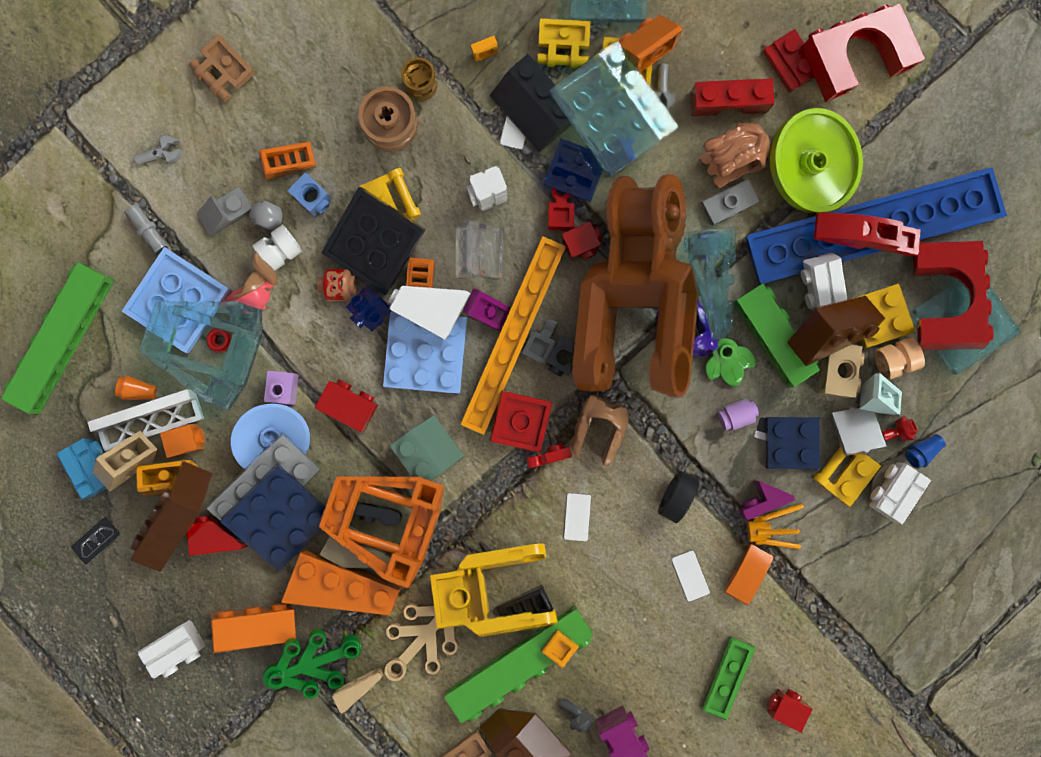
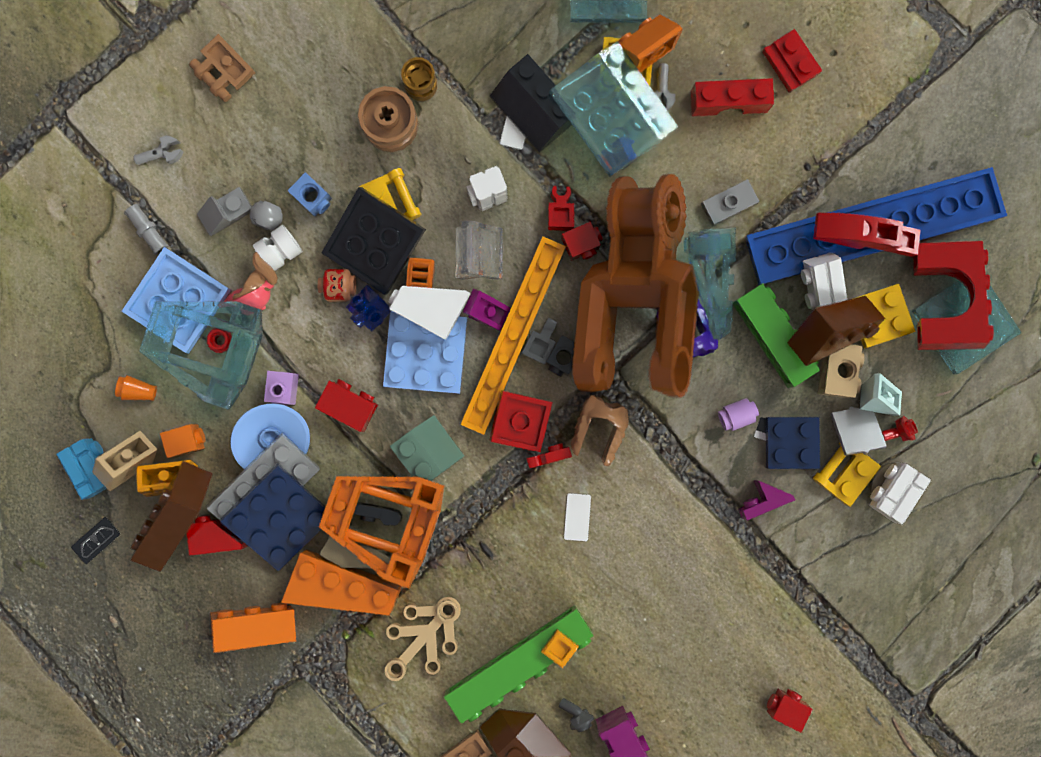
(57, 339): bright green brick -> none
(146, 409): white fence -> none
(171, 649): white brick -> none
(288, 168): orange slope -> none
(310, 665): green plant -> none
(355, 689): tan slope -> none
(463, 599): yellow plate -> none
(484, 48): light orange tile -> none
(540, 591): black slope -> none
(566, 35): yellow plate -> none
(574, 170): clear blue slope -> none
(678, 497): black tyre -> none
(690, 576): white sticker -> none
(728, 678): bright green tile -> none
(729, 366): bright green plate -> none
(736, 153): nougat piece -> none
(749, 574): orange slope -> none
(759, 530): light orange plant -> none
(816, 160): lime dish -> none
(884, 29): arch -> none
(902, 357): light nougat wheel -> none
(924, 452): blue cone -> none

